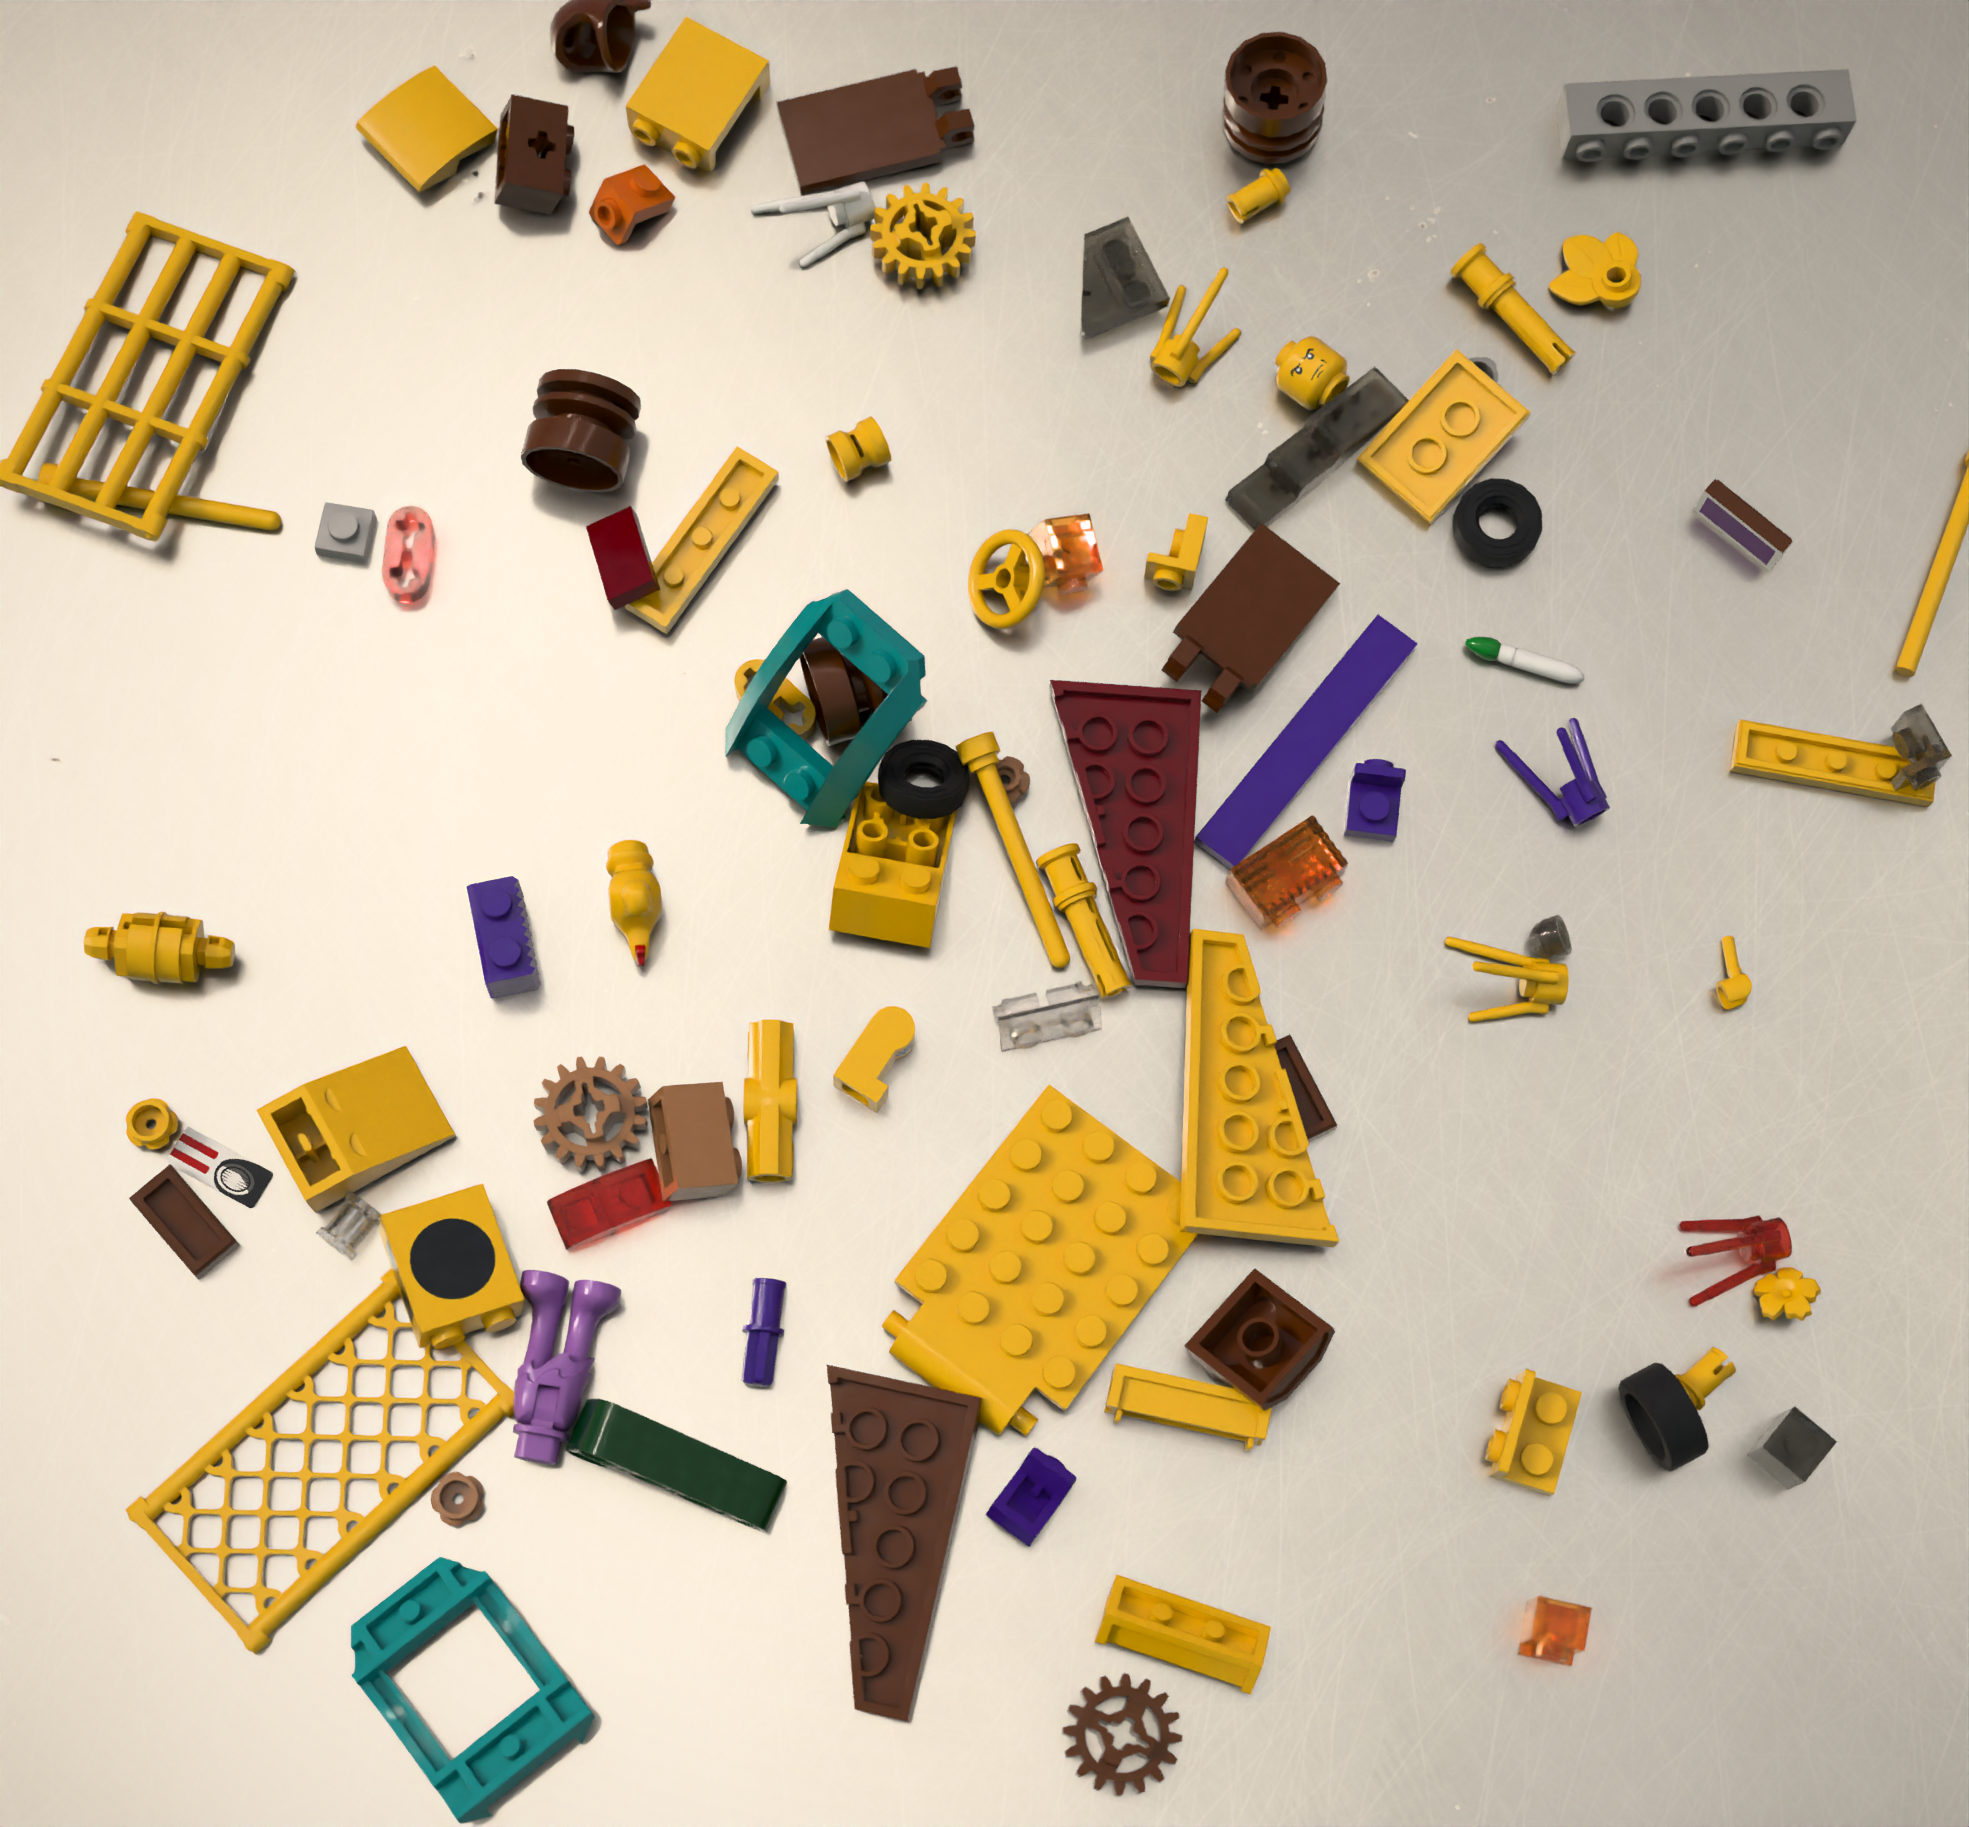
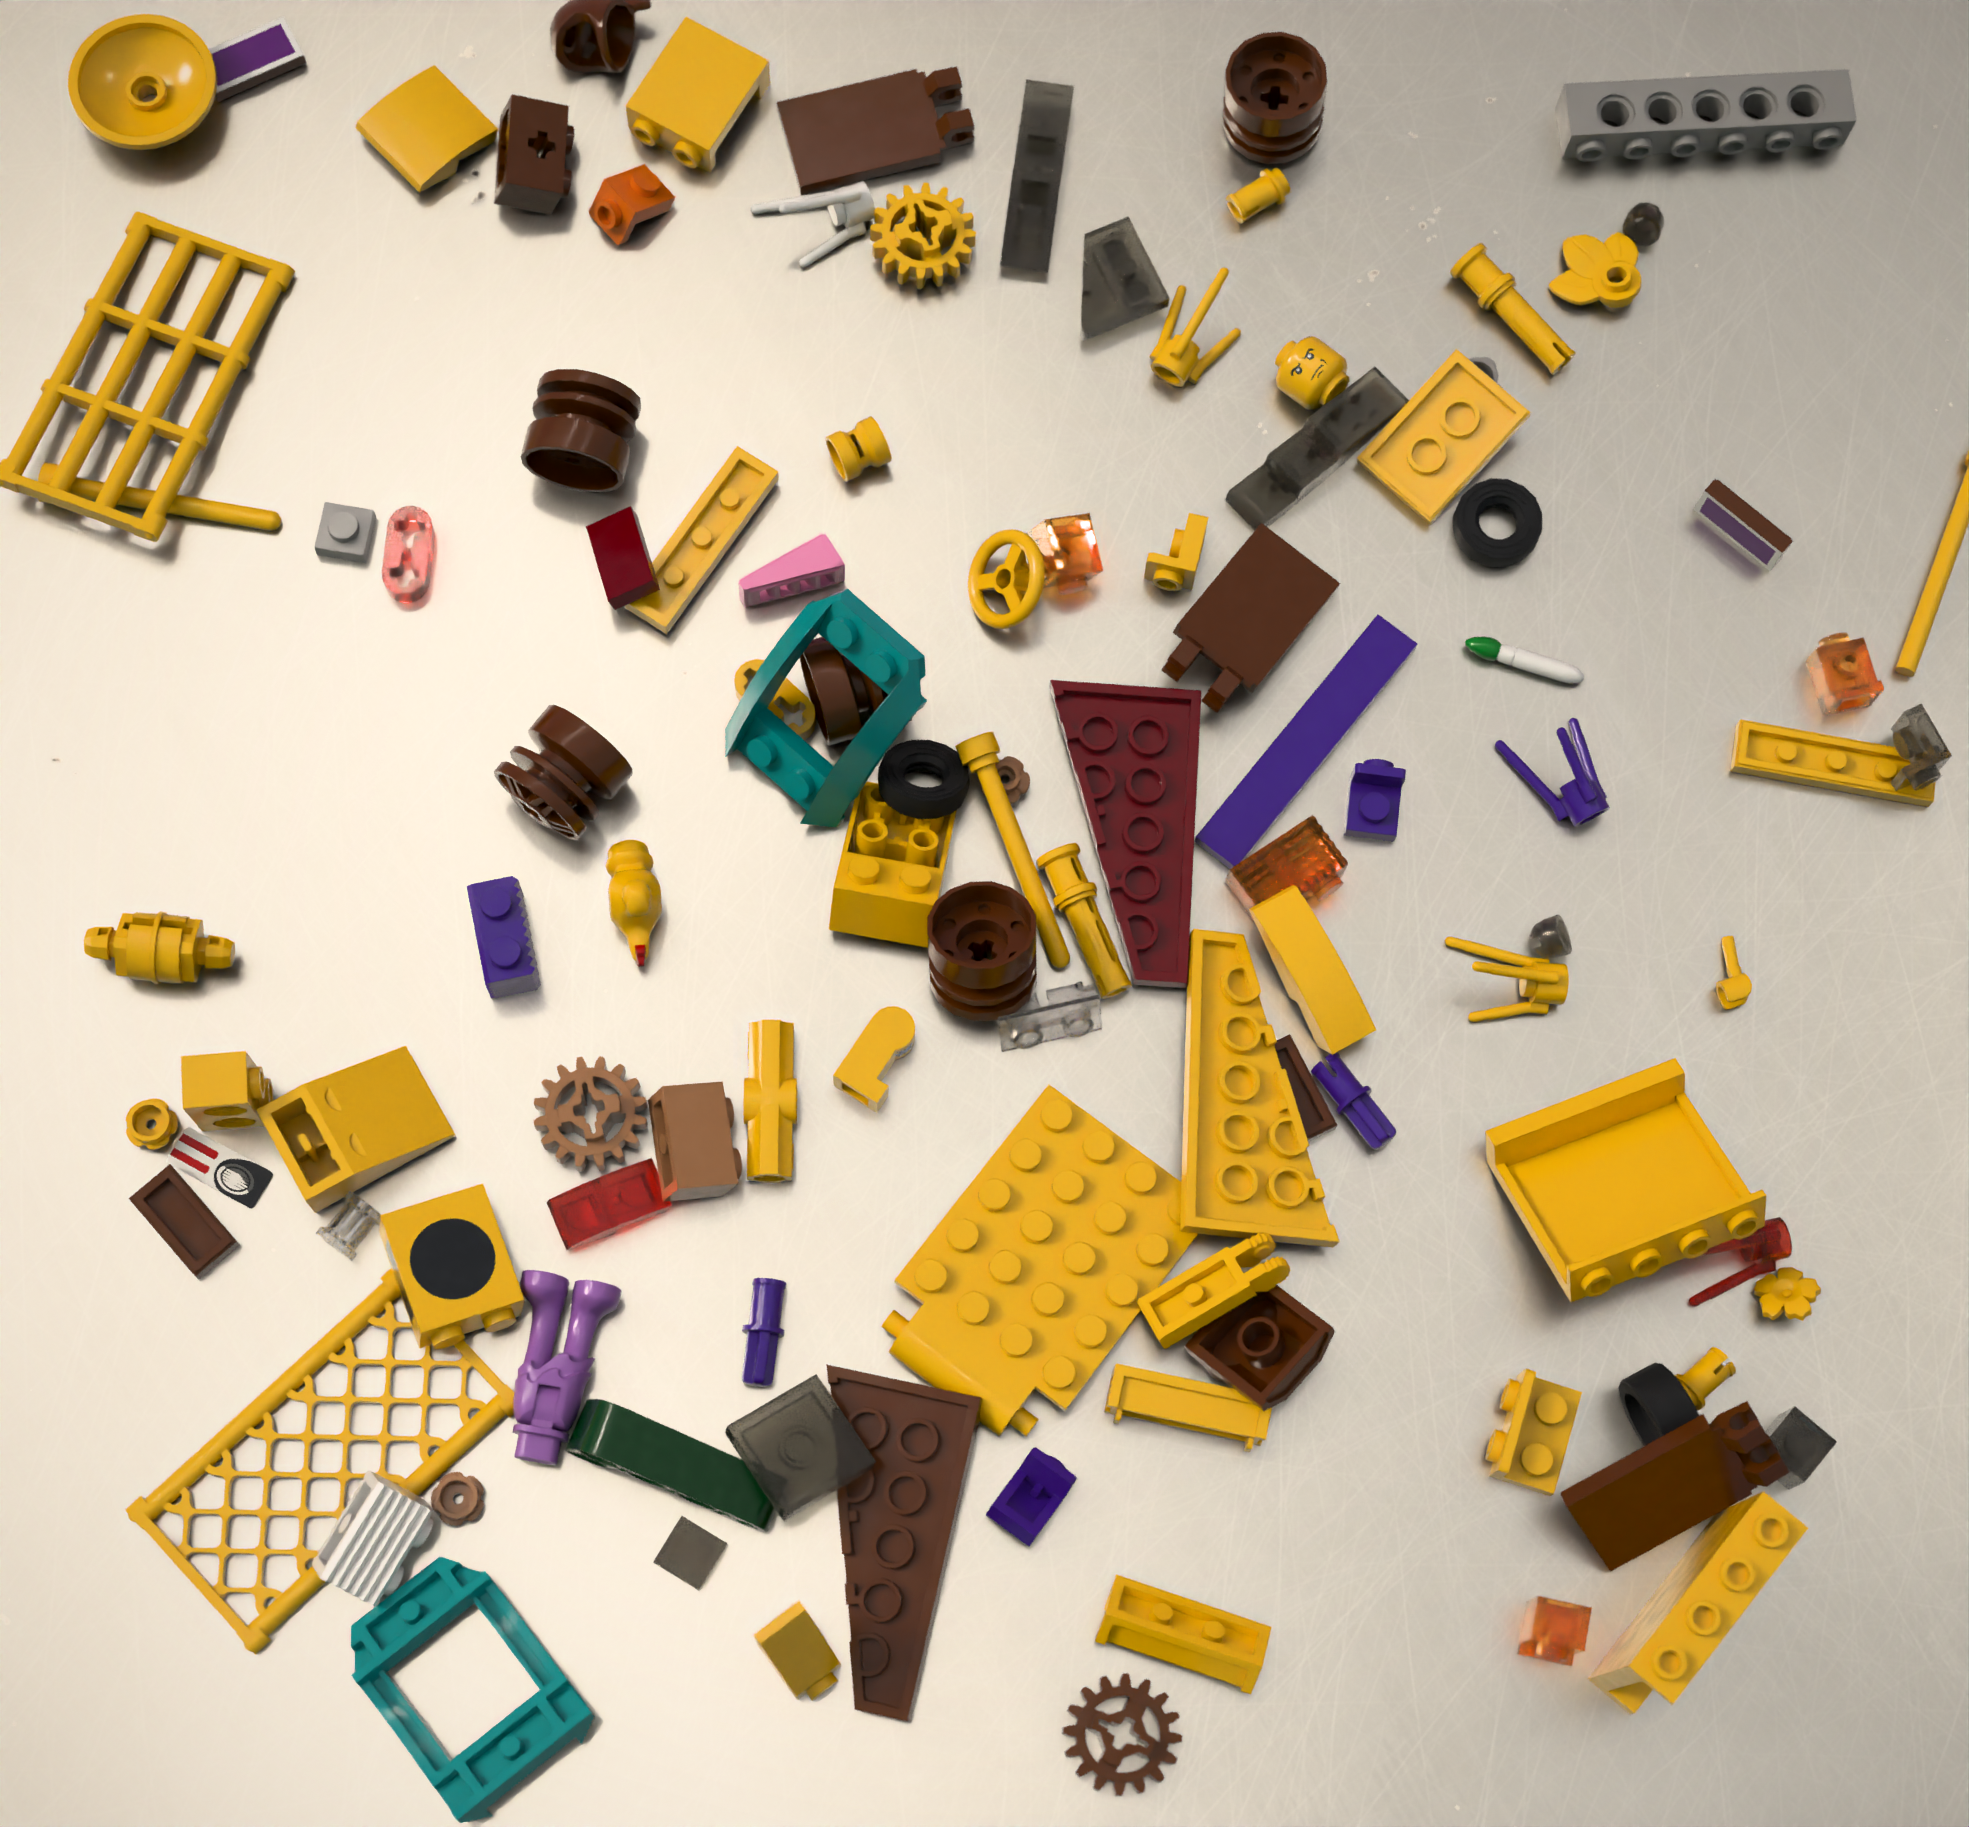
(140, 59): none -> yellow dish
(224, 1090): none -> yellow brick
(255, 58): none -> tile
(373, 1539): none -> white brick
(570, 763): none -> reddish brown wheel
(690, 1553): none -> clear smoke tile
(796, 572): none -> bright pink slope
(799, 1652): none -> yellow slope
(800, 1447): none -> clear smoke tile
(982, 950): none -> reddish brown wheel
(1036, 176): none -> clear smoke slope
(1212, 1288): none -> yellow hinge
(1312, 970): none -> yellow slope
(1355, 1102): none -> dark purple axle
(1621, 1181): none -> yellow panel
(1647, 229): none -> clear smoke hinge
(1673, 1484): none -> reddish brown tile
(1698, 1602): none -> yellow panel
(1842, 689): none -> clear orange brick

